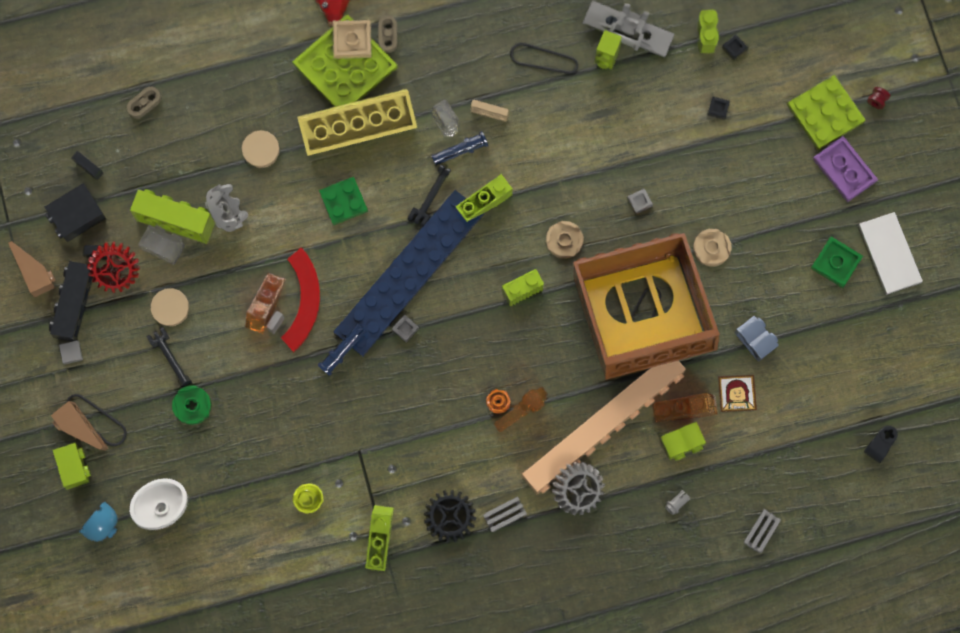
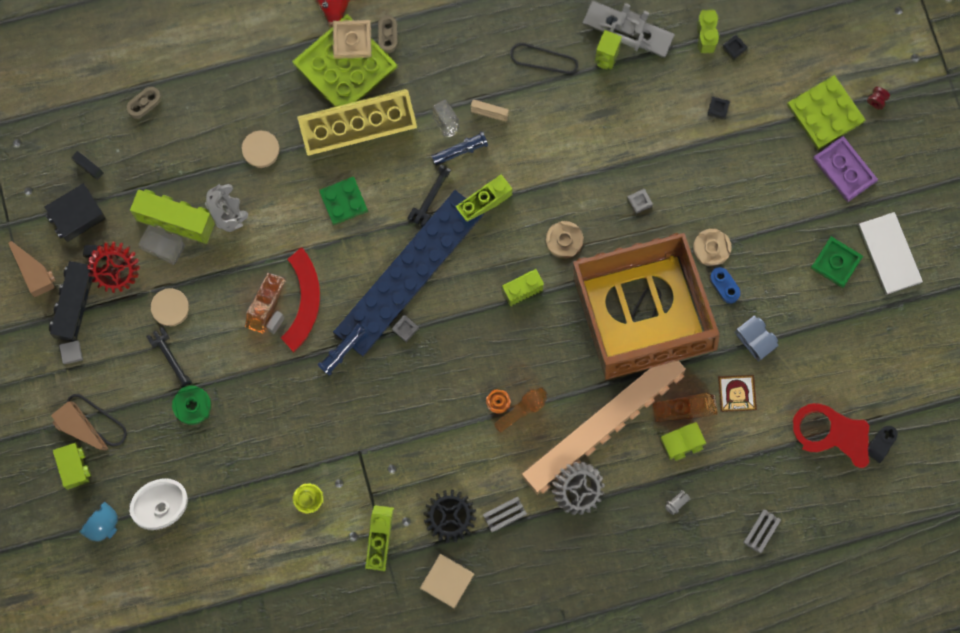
(447, 581): none -> tan tile
(725, 284): none -> blue plate
(845, 433): none -> red animal

